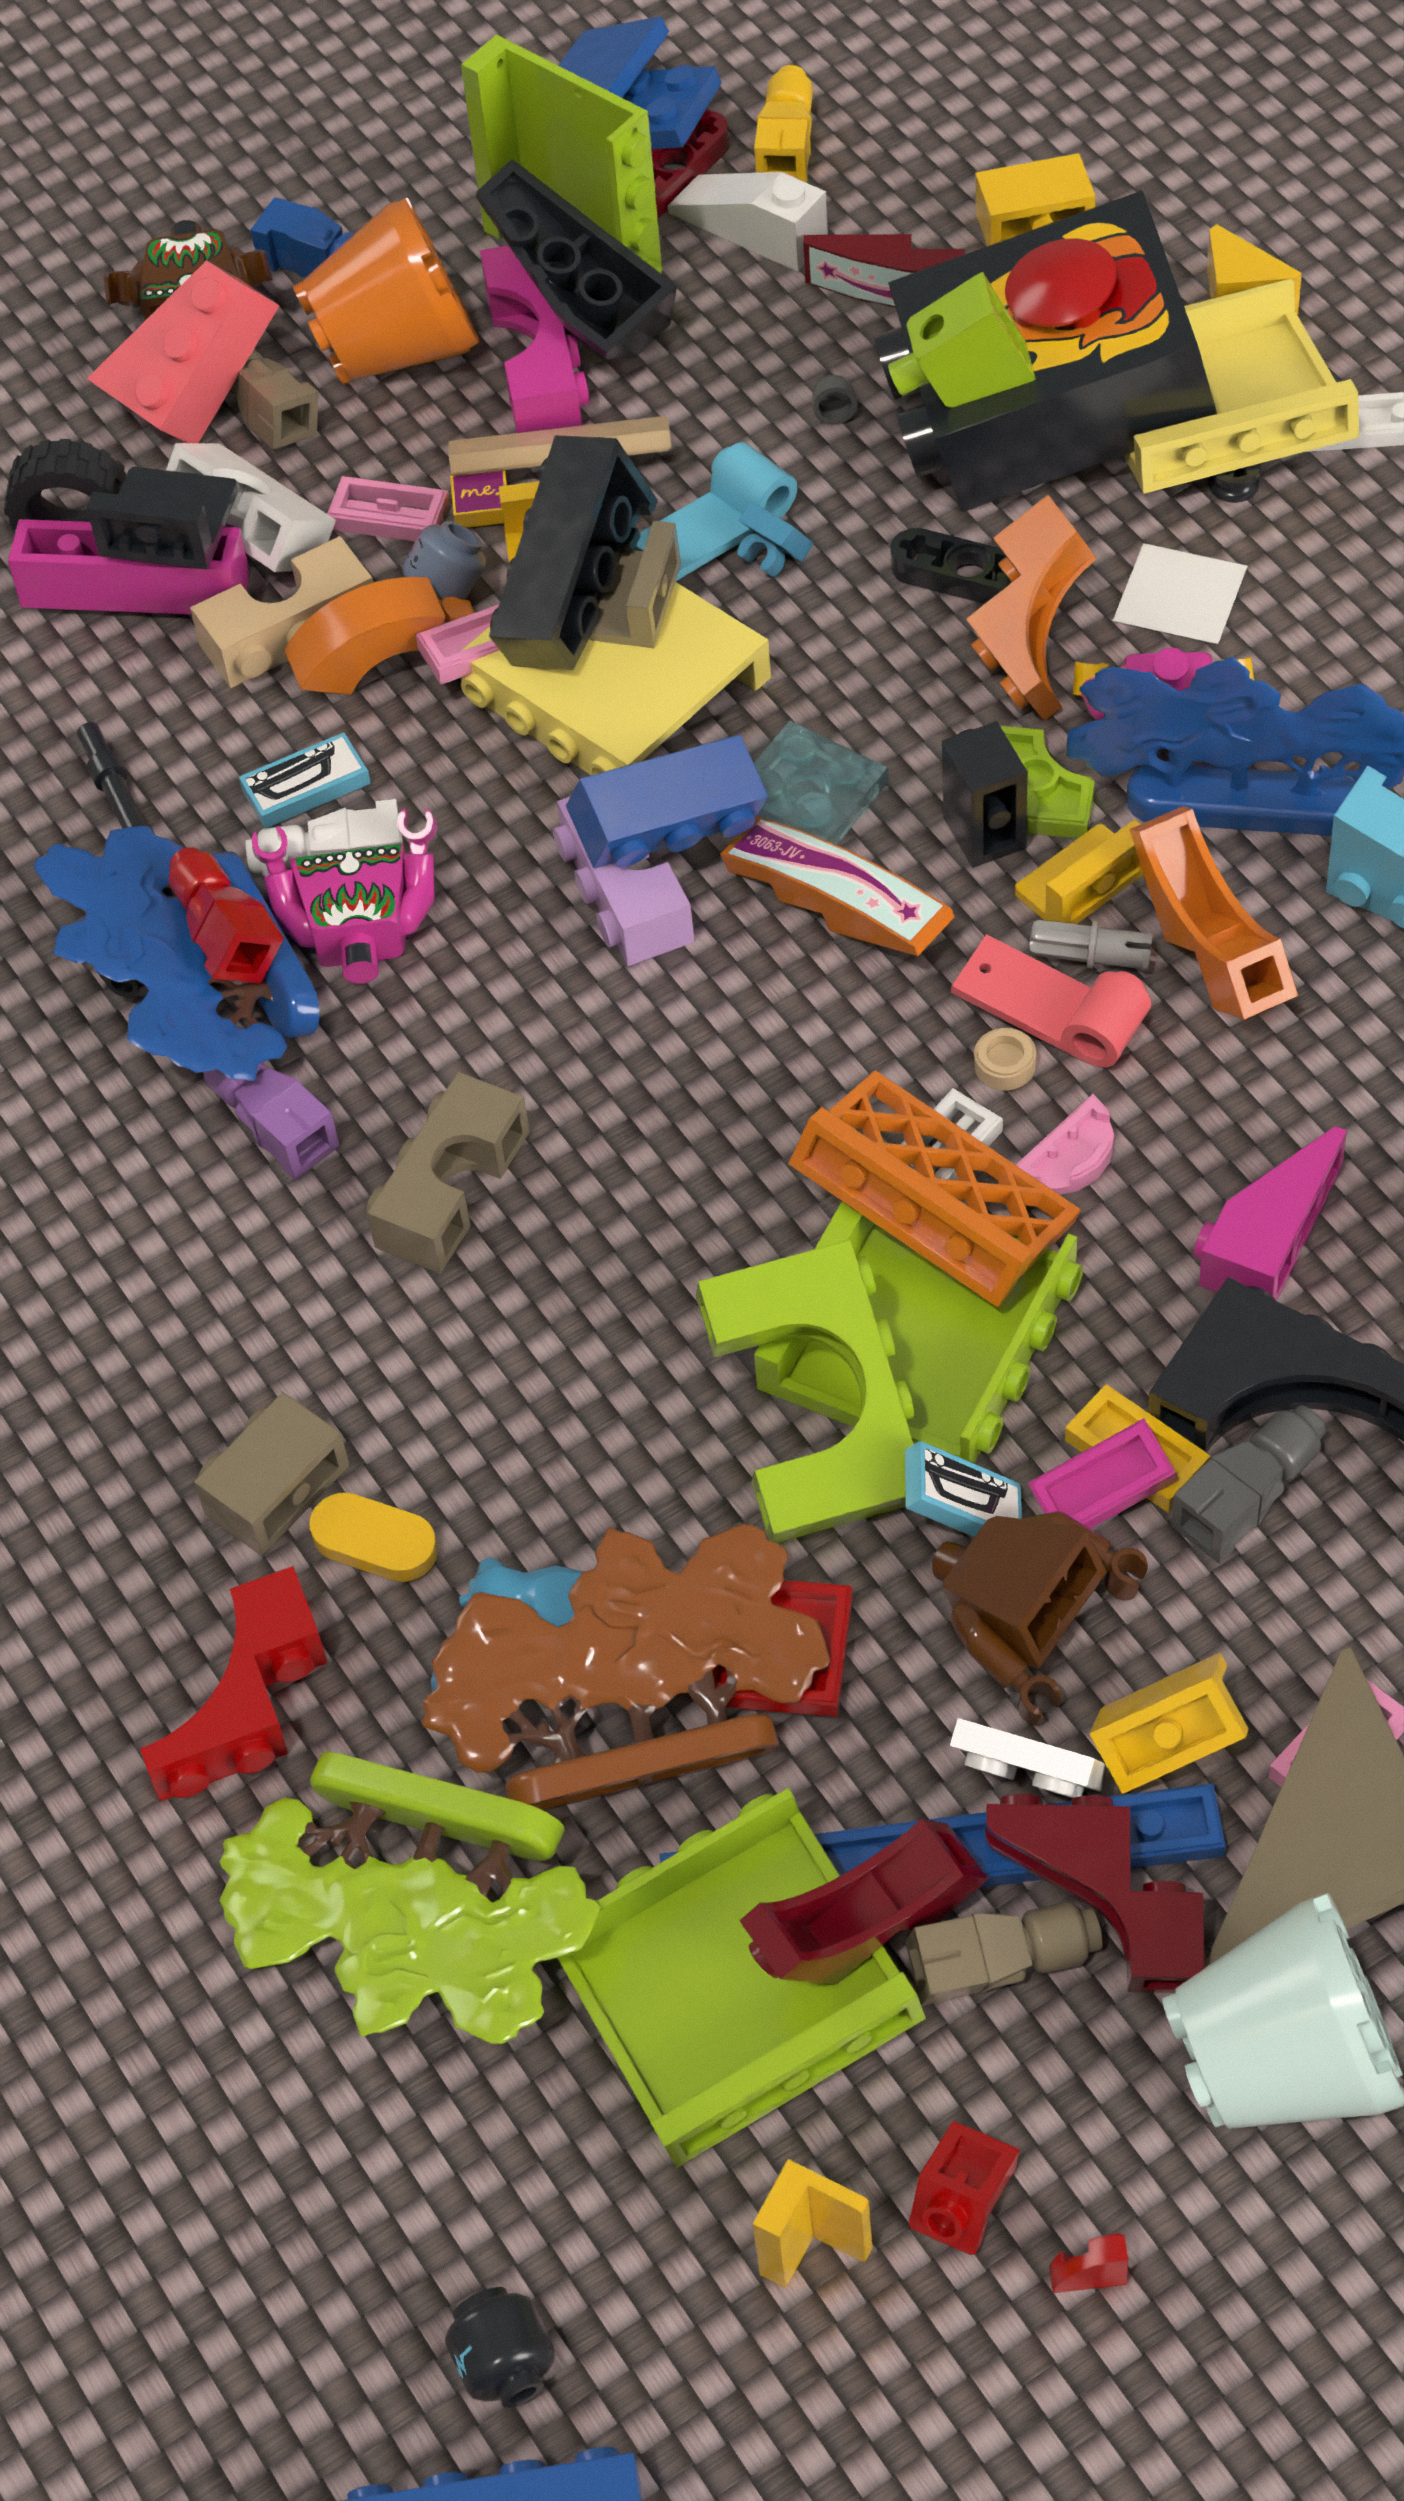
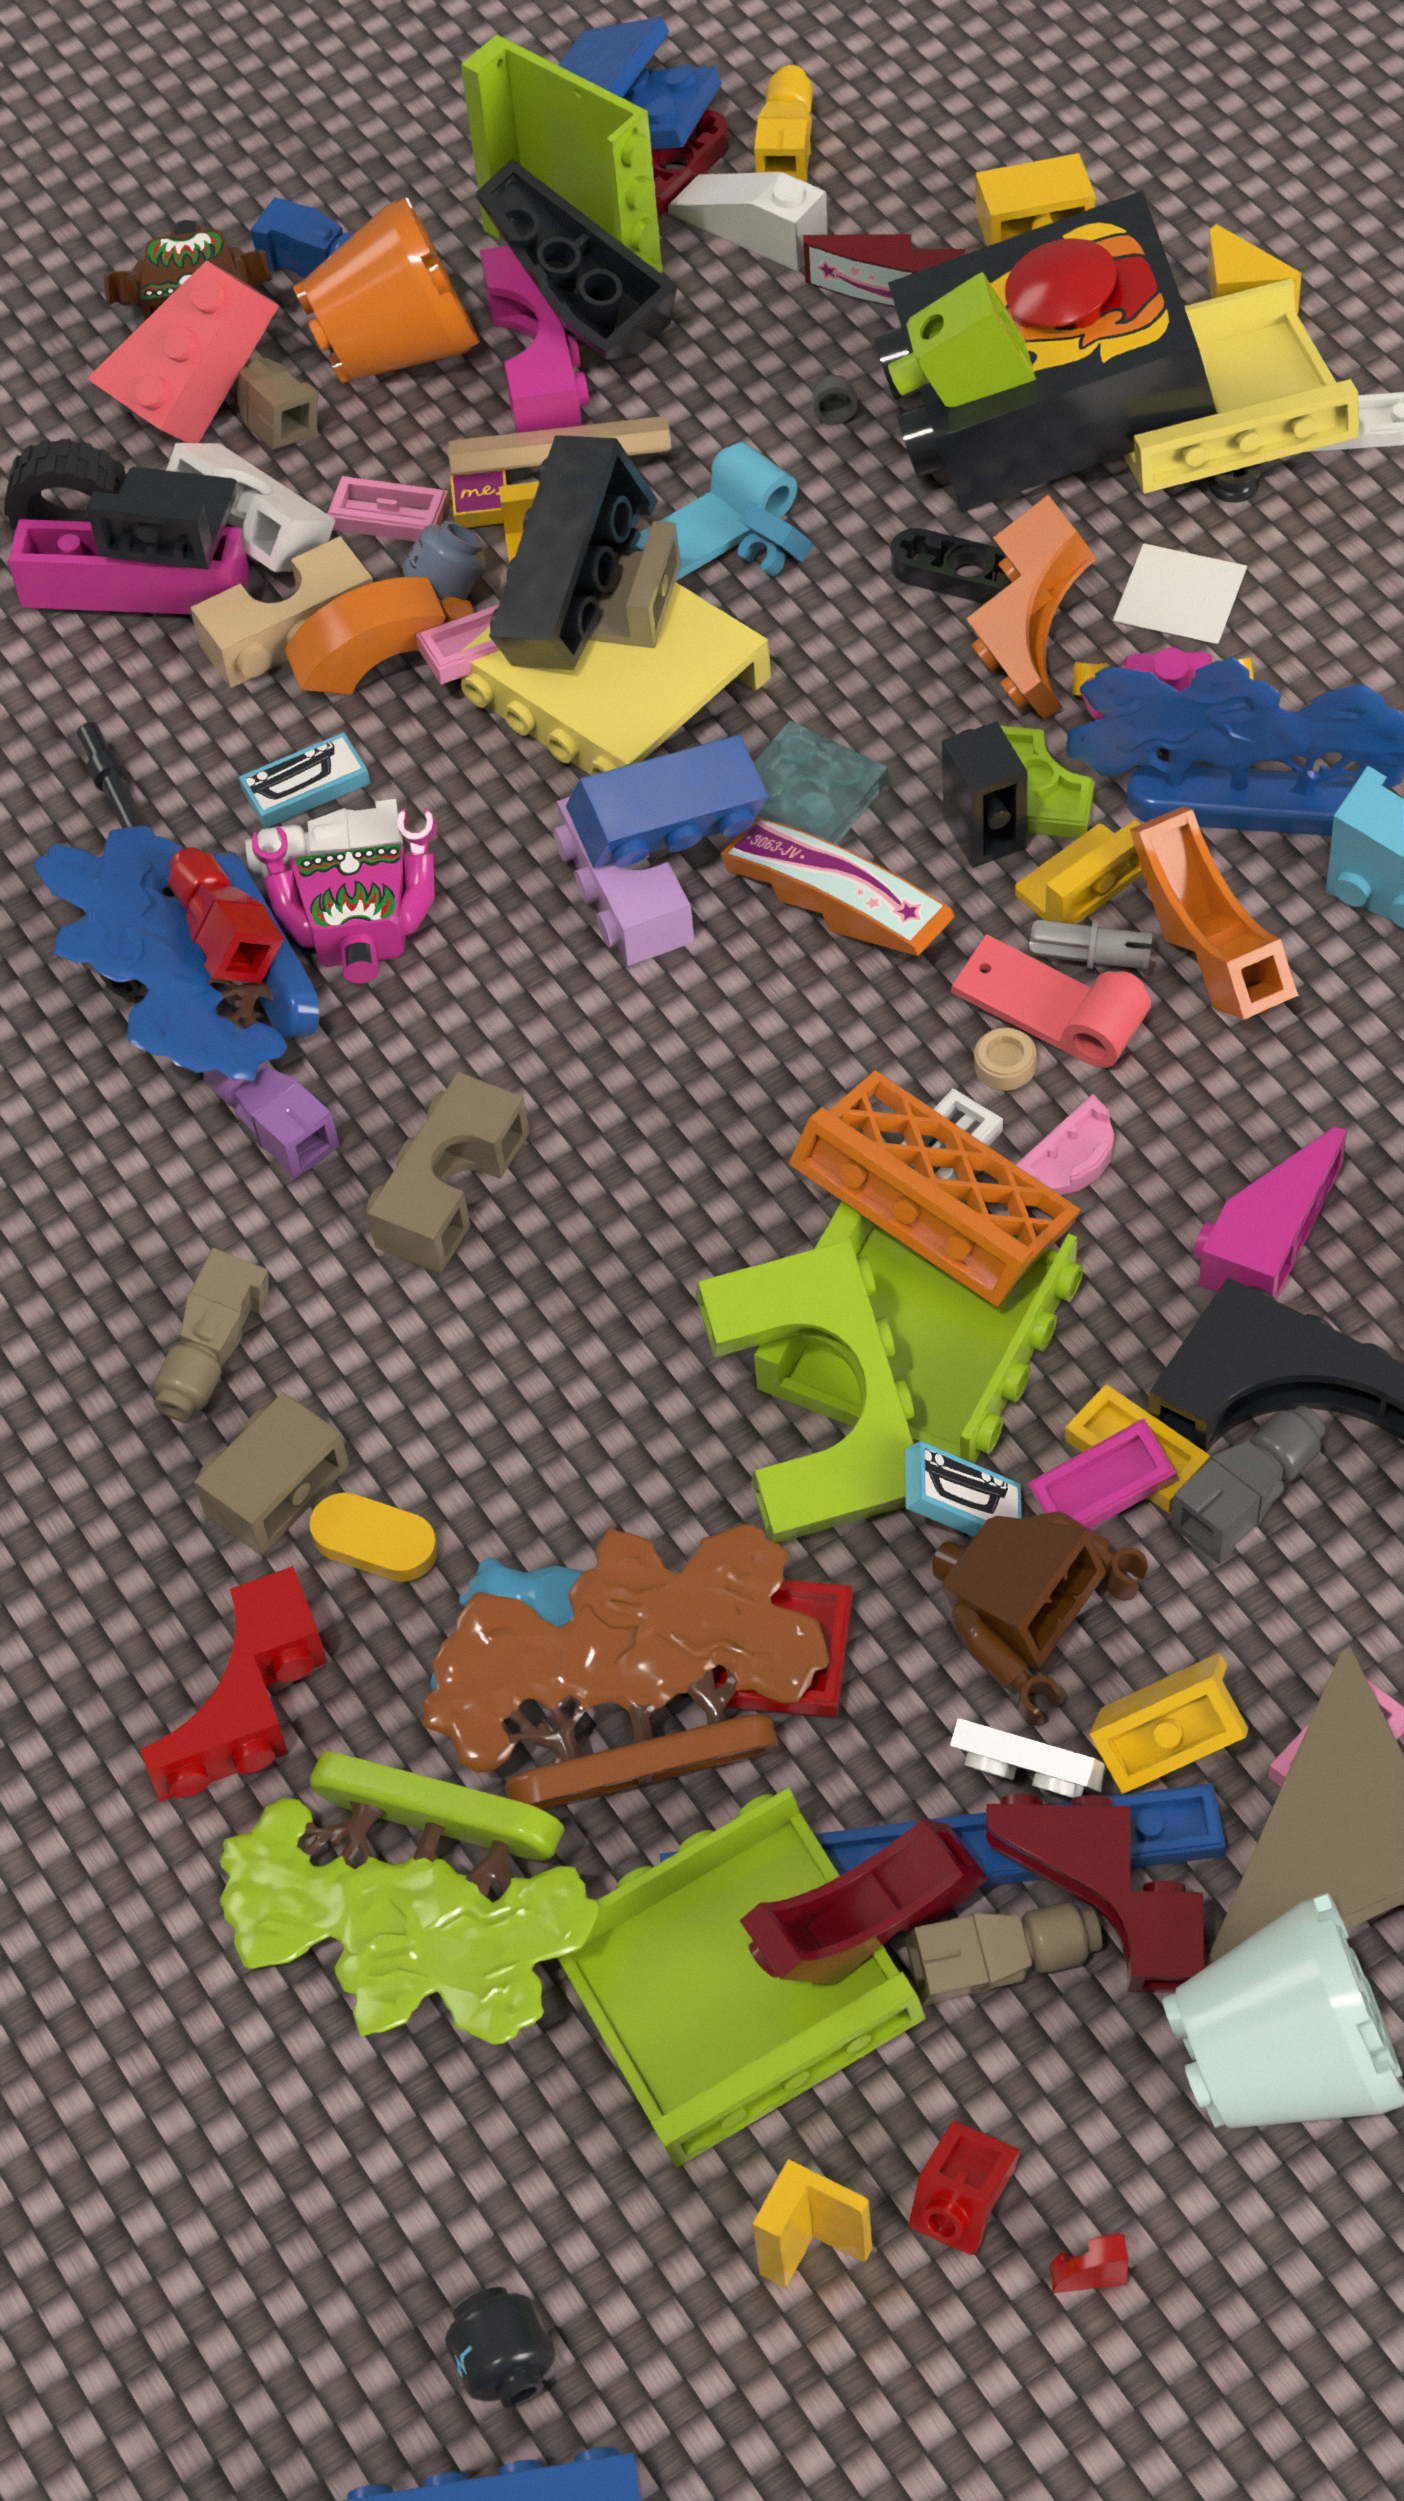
(210, 1332): none -> dark tan piece

